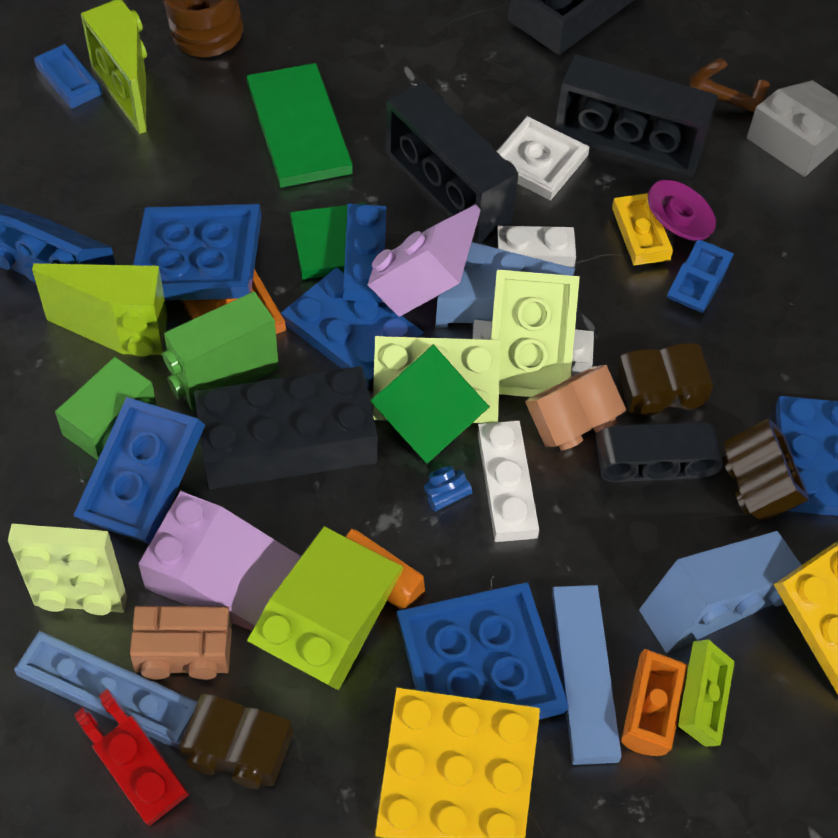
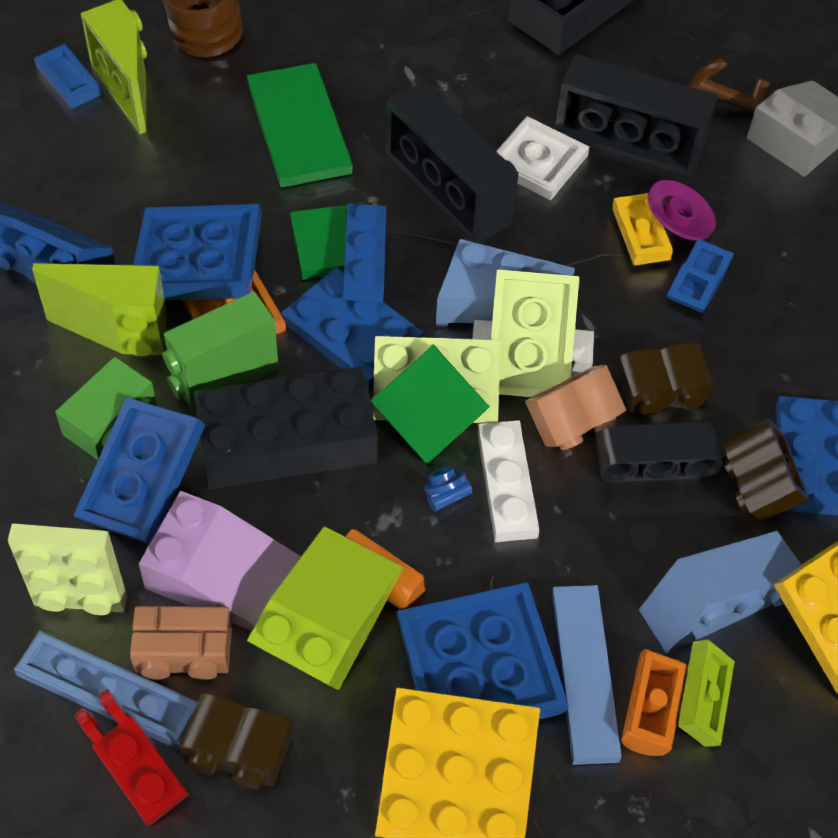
(424, 263): lavender slope -> none
(543, 243): white plate -> none

